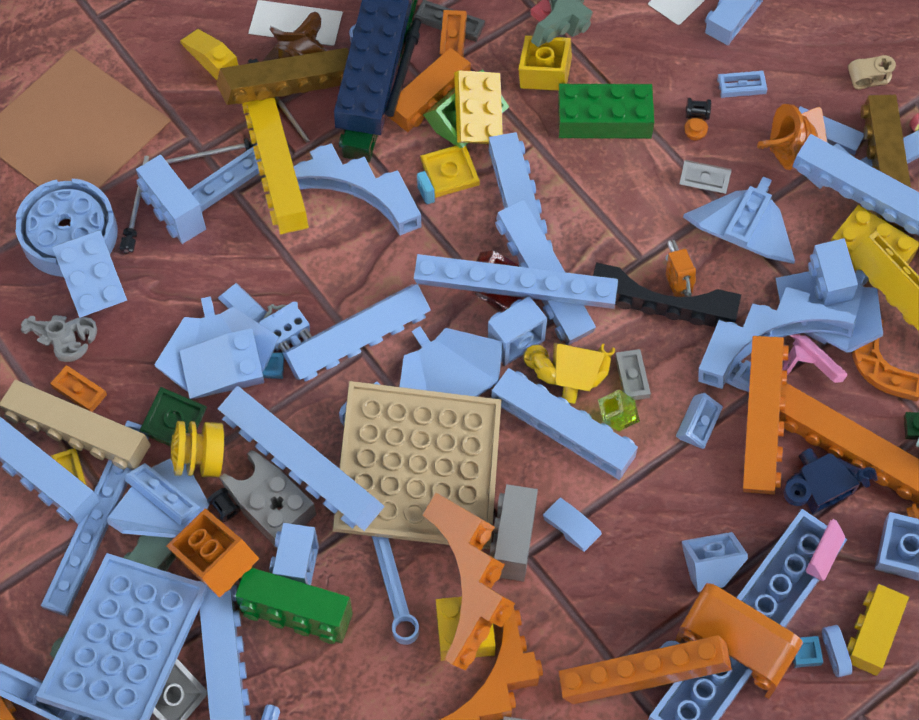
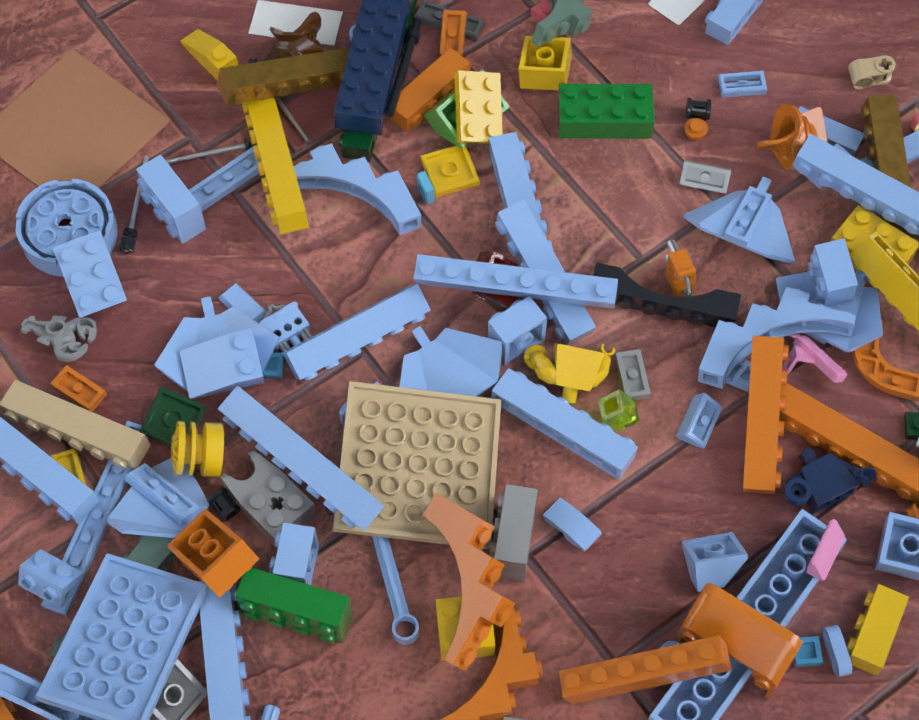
(48, 577): none -> light blue bracket

